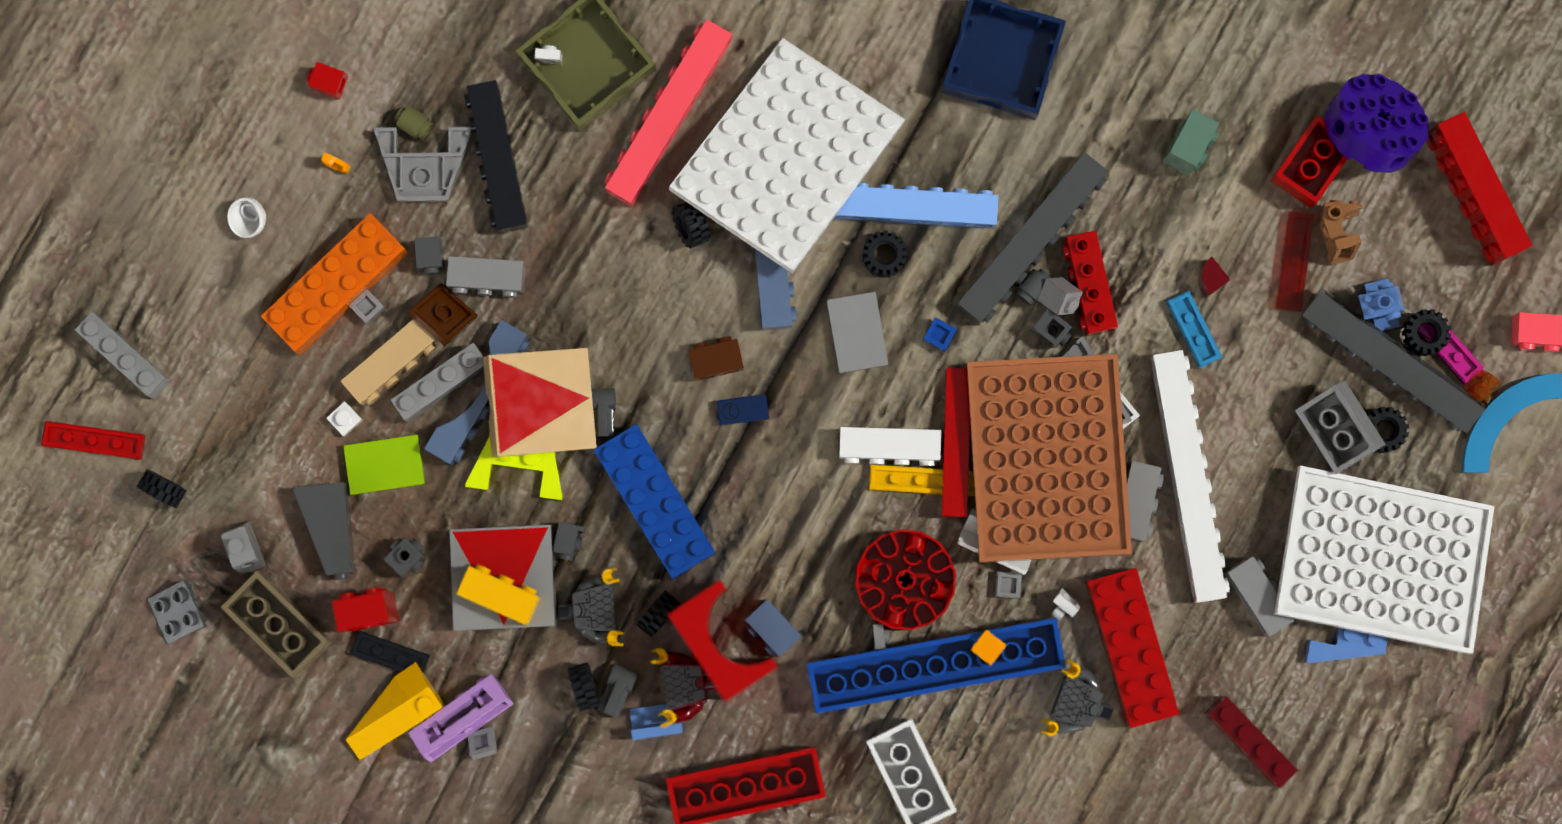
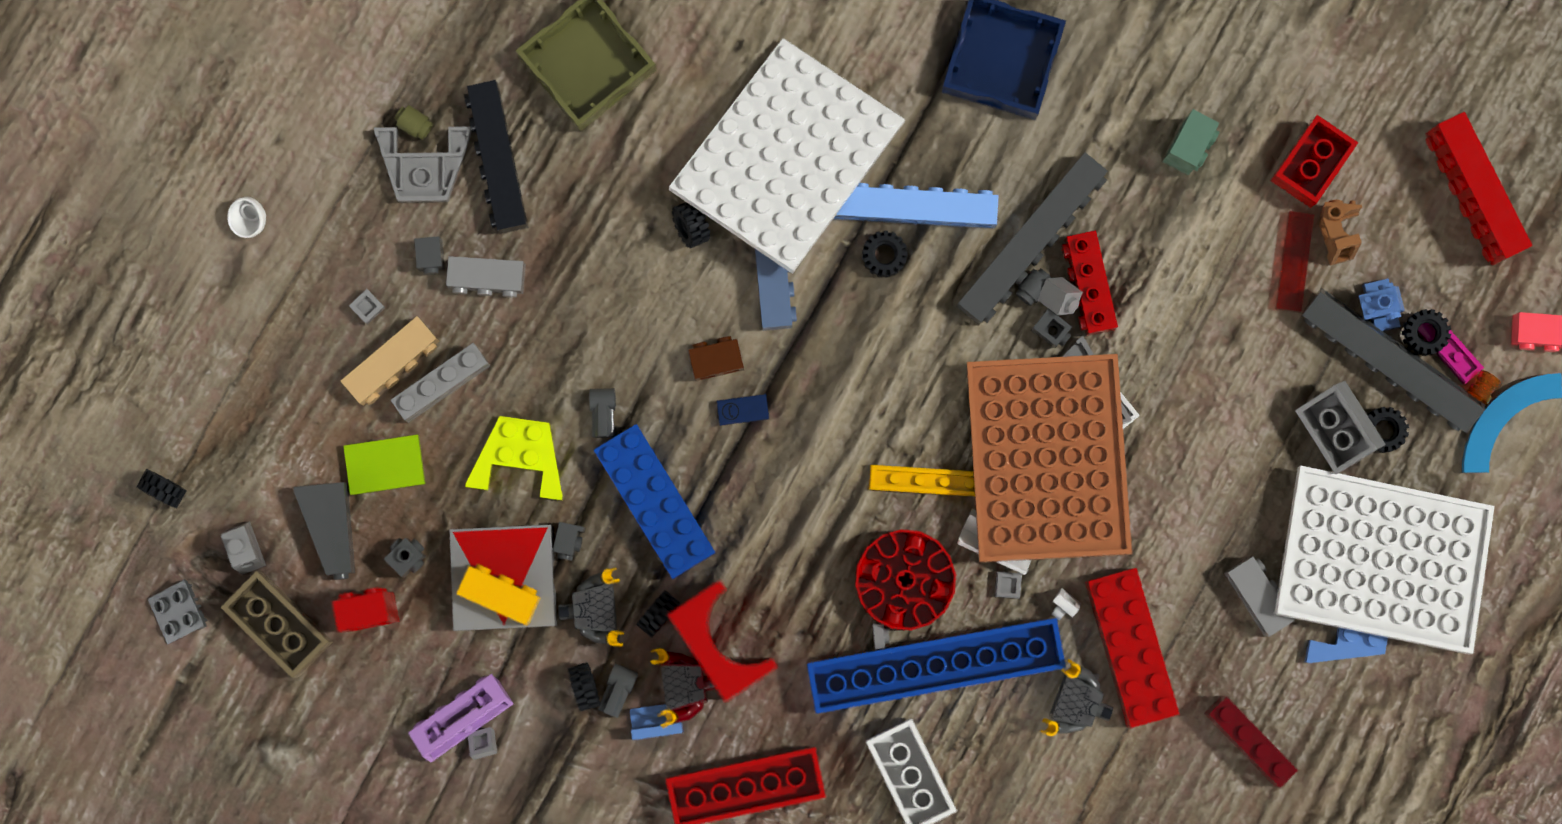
(93, 440): red tile -> none
(123, 355): light grey brick -> none
(327, 80): red brick -> none
(334, 284): orange brick -> none
(335, 163): light orange tile -> none
(344, 419): white plate -> none
(387, 652): black tile -> none
(399, 708): yellow wedge -> none
(442, 314): reddish brown tile -> none
(451, 438): sand blue arch -> none
(539, 402): tile -> none
(548, 55): white plate -> none
(668, 113): coral brick -> none
(772, 628): sand blue brick -> none
(857, 332): light grey tile -> none
(889, 444): white brick -> none
(939, 334): blue plate -> none
(956, 444): red tile -> none
(988, 647): light orange tile -> none
(1142, 488): light grey brick -> none
(1188, 476): white brick -> none
(1194, 329): dark azure tile -> none
(1211, 277): dark red brick -> none
(1376, 123): dark purple brick -> none

